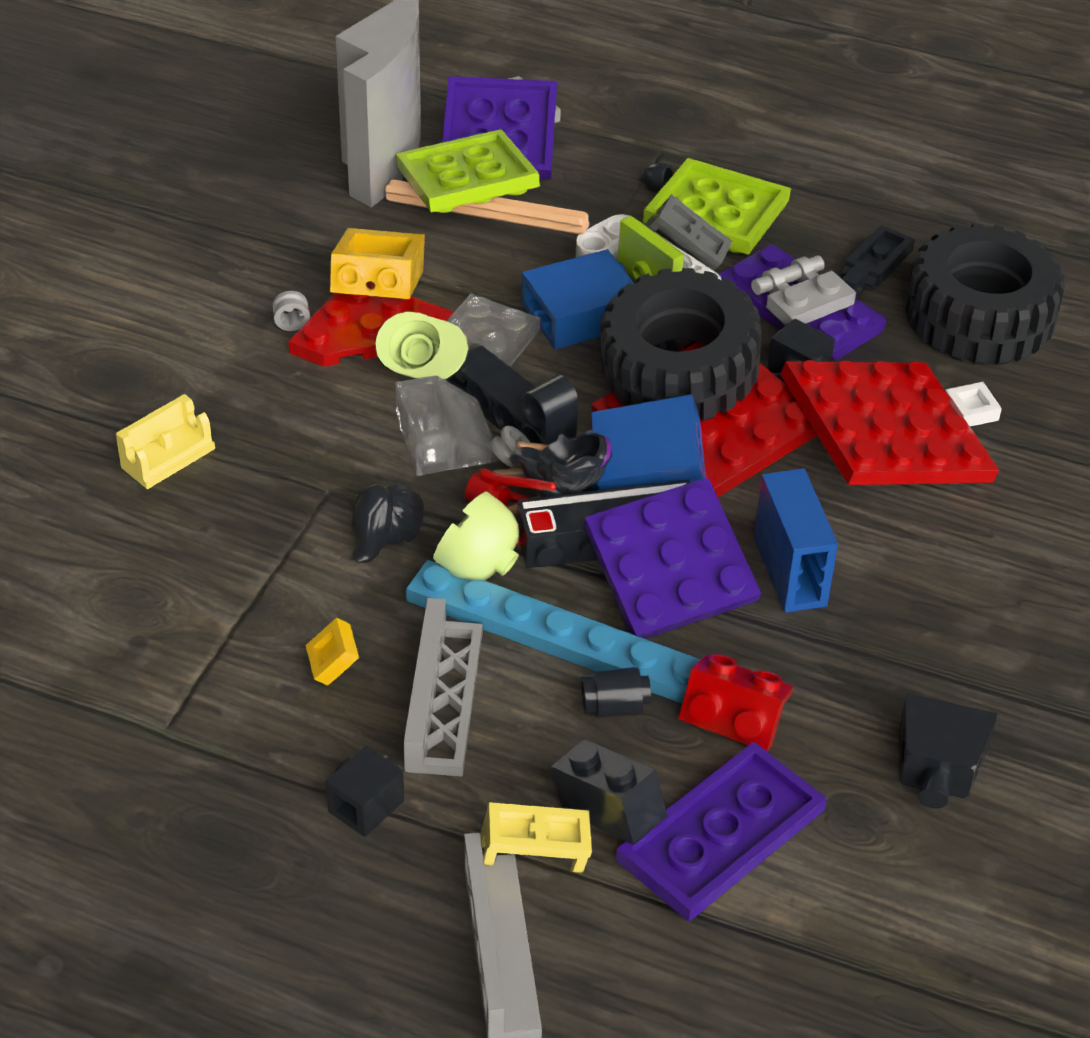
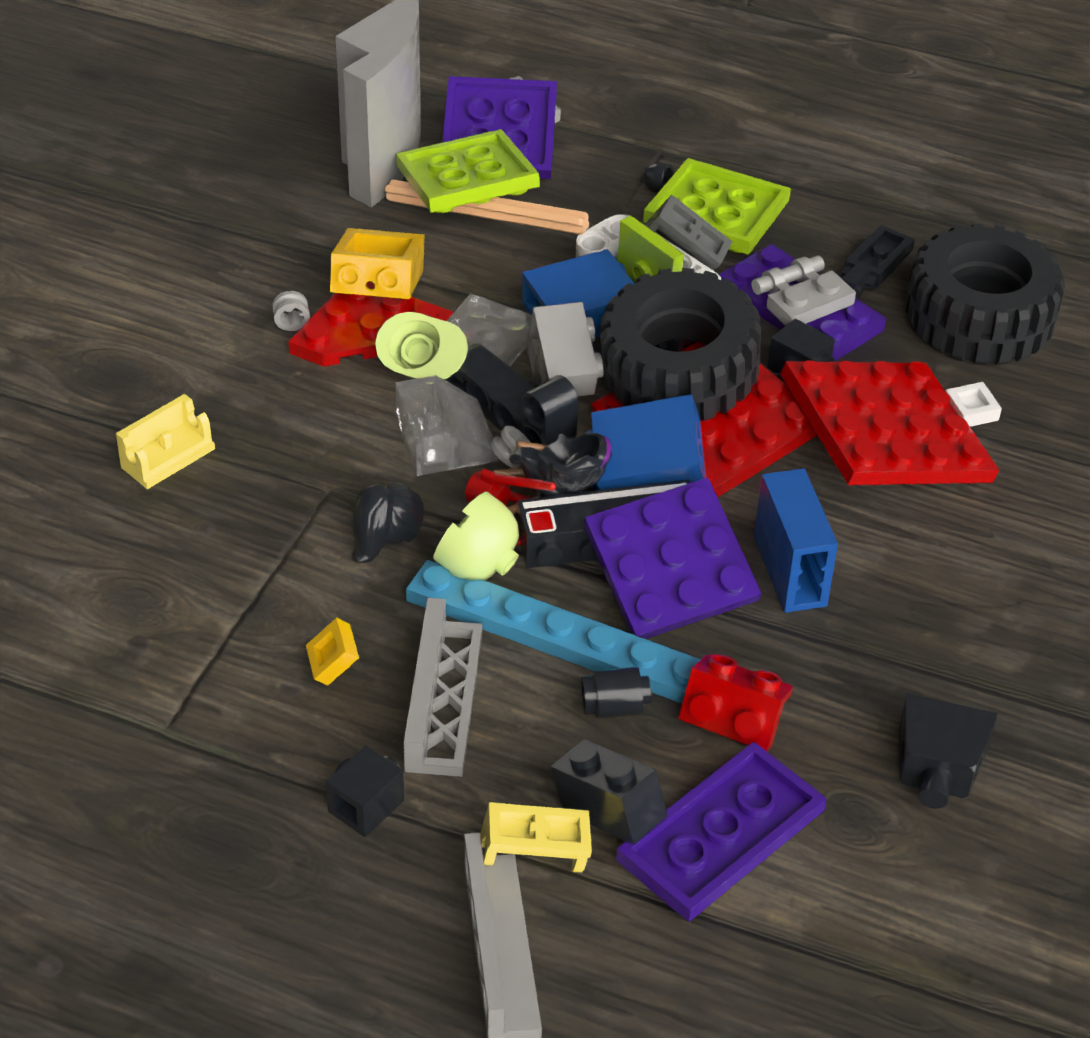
(563, 346): none -> light grey brick

